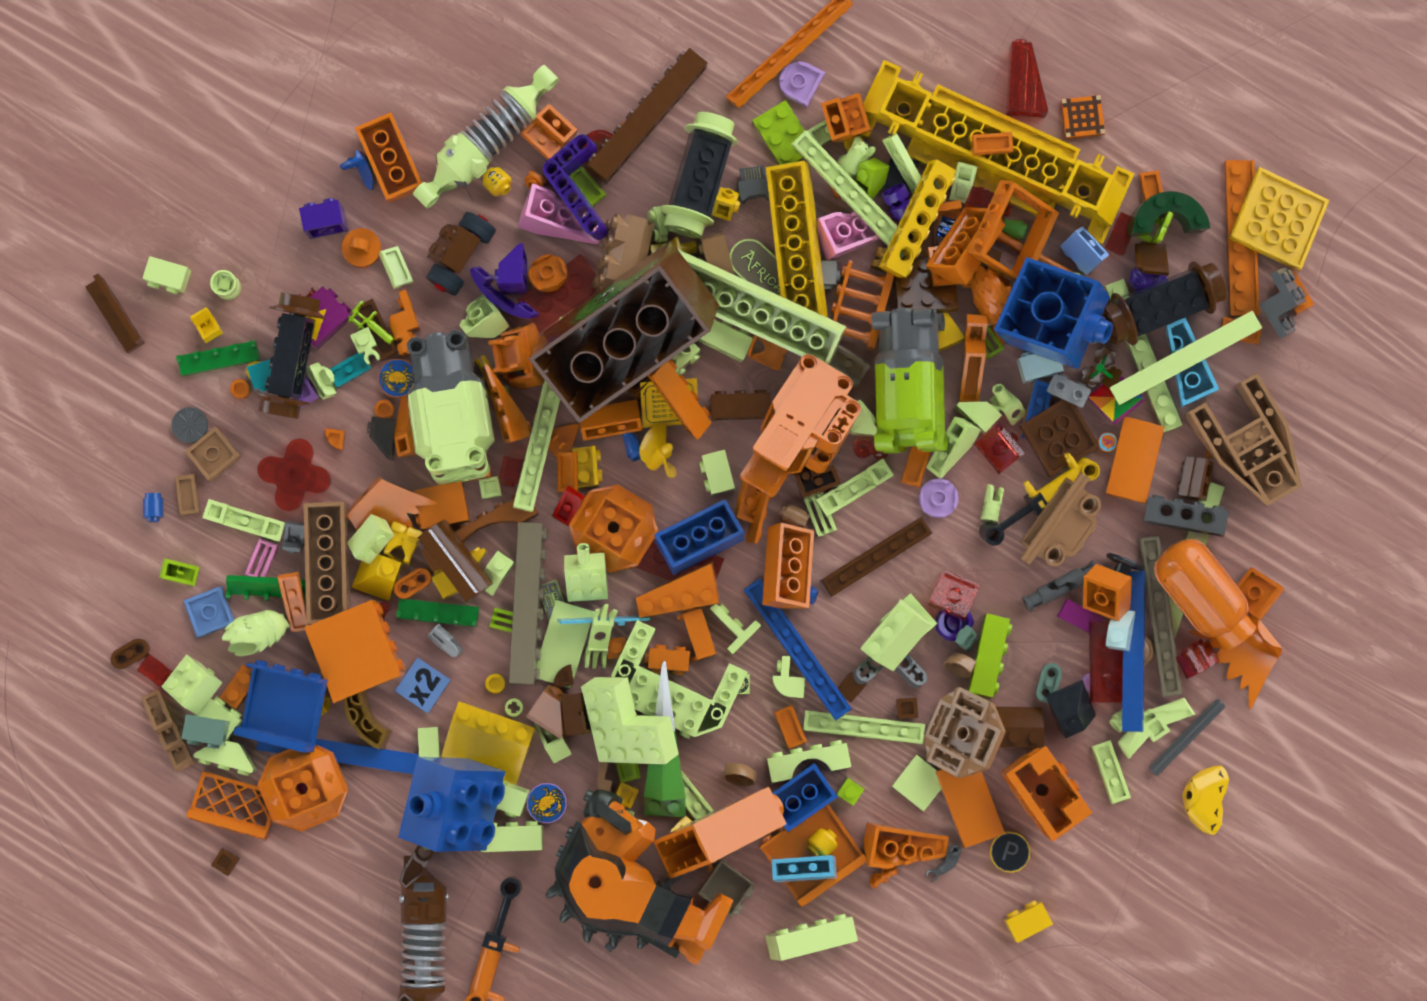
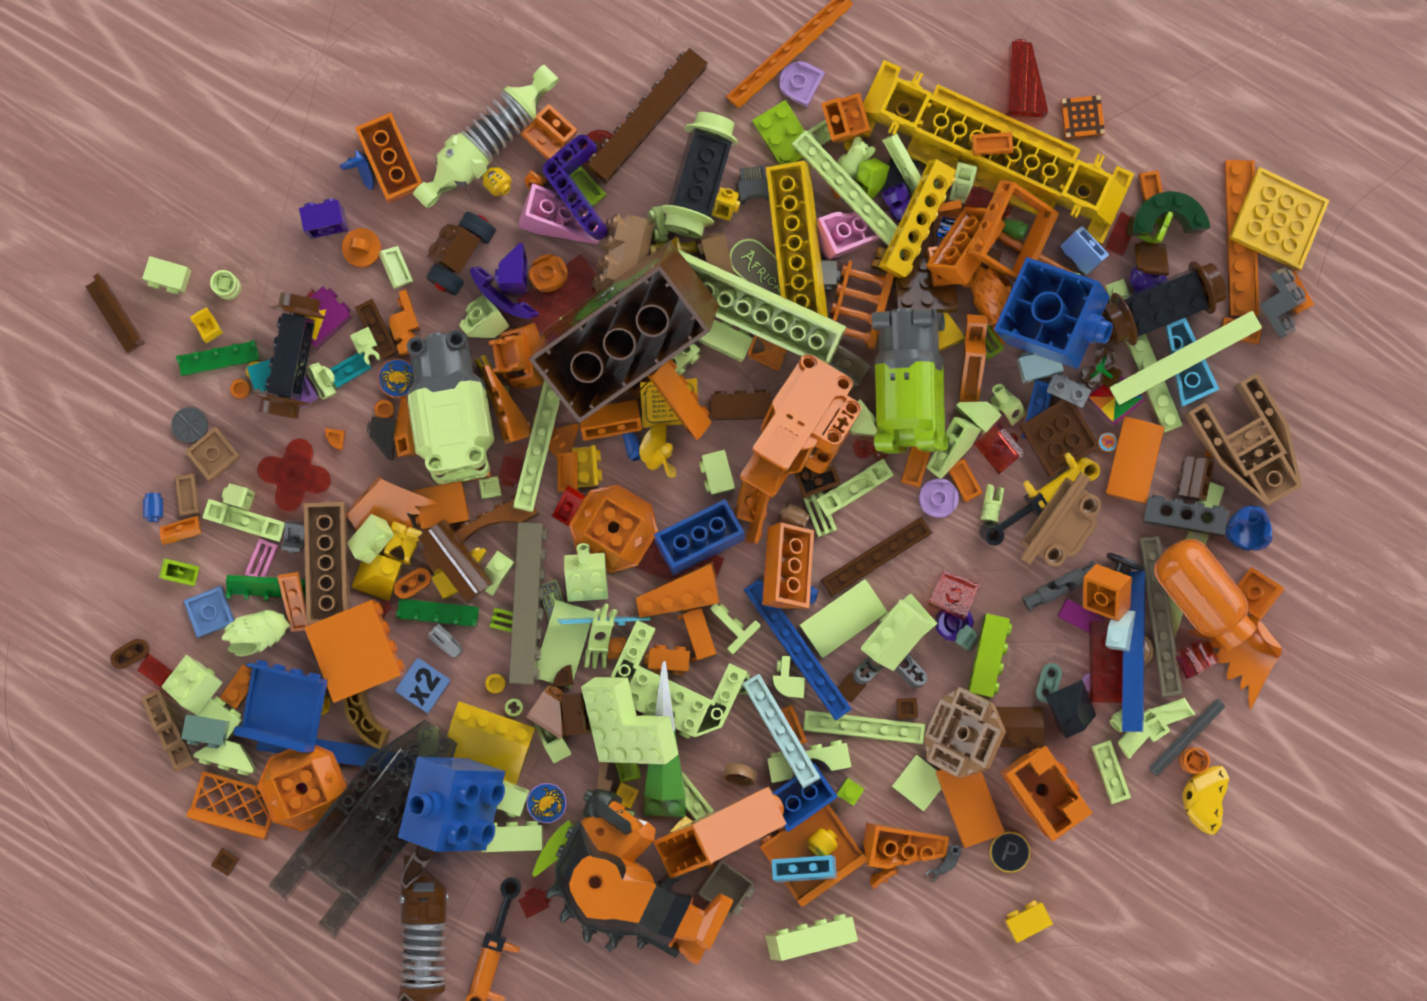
(180, 530): none -> orange plate
(238, 496): none -> yellowish green slope
(360, 831): none -> clear smoke piece
(370, 323): lime piece -> none
(534, 901): none -> clear red brick
(549, 852): none -> lime slope
(781, 731): none -> light aqua tile
(843, 618): none -> yellowish green slope
(959, 665): medium nougat hat -> none
(965, 481): none -> orange tile
(1194, 760): none -> orange wheel
(1249, 528): none -> blue hair

